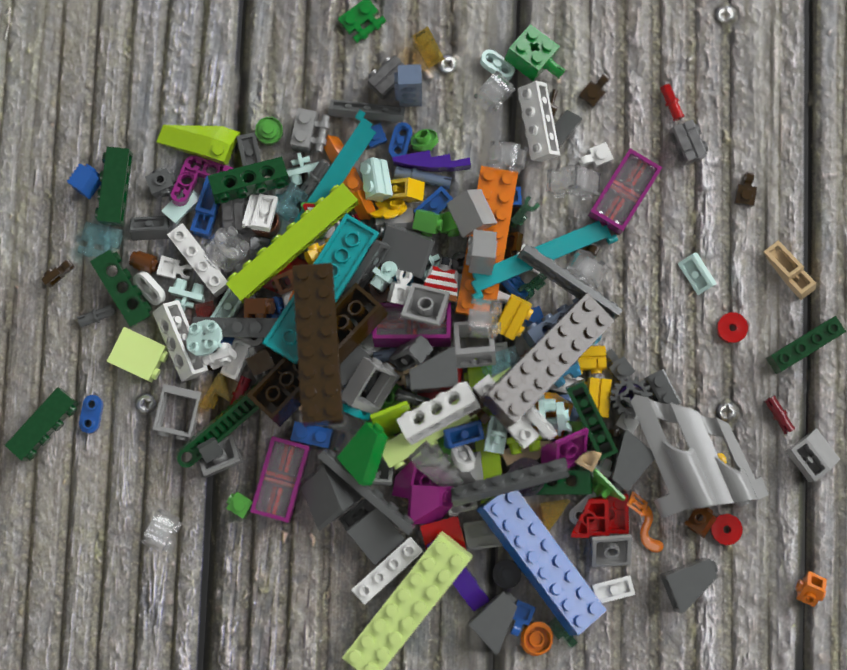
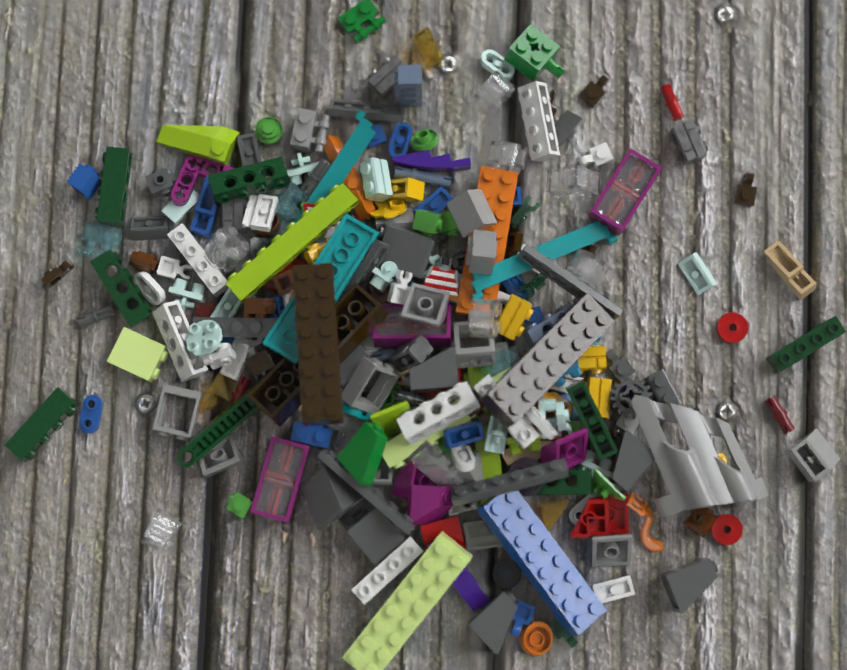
(210, 449): dark grey slope -> none
(589, 460): tan tile -> none
(811, 589): orange brick -> none

